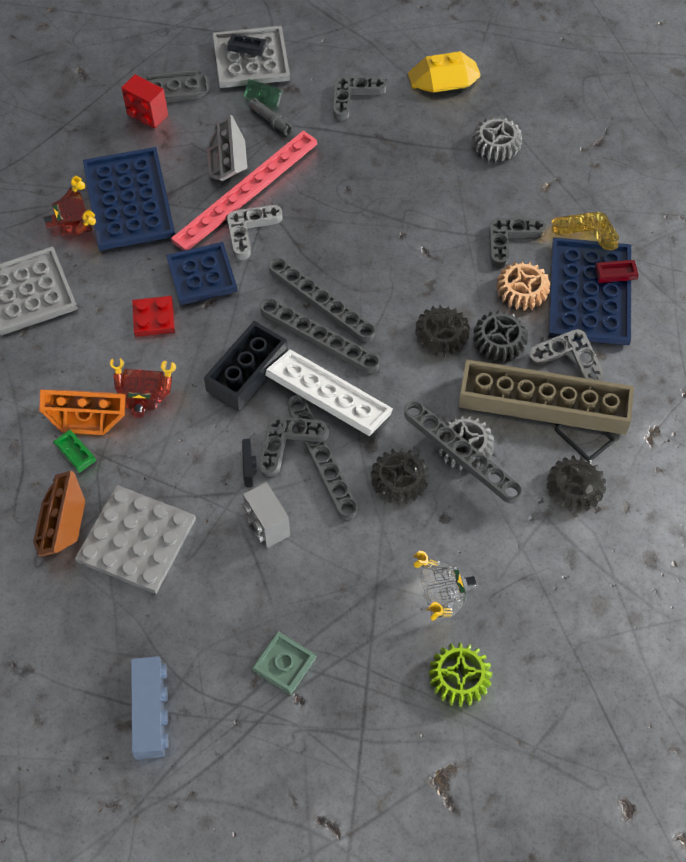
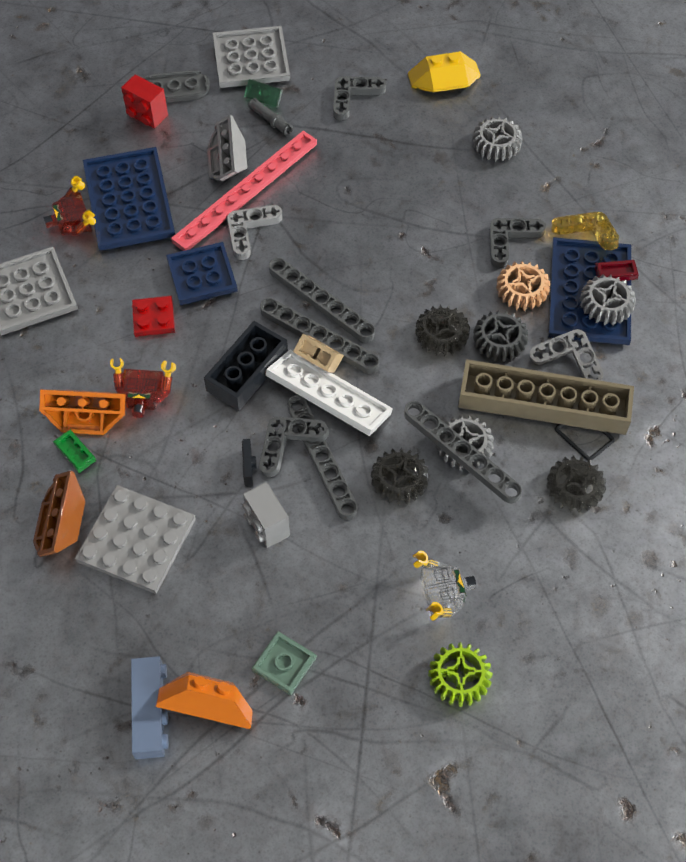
(206, 699): none -> orange wedge
(246, 45): black plate -> none
(318, 353): none -> tan brick
(600, 290): none -> light grey gear

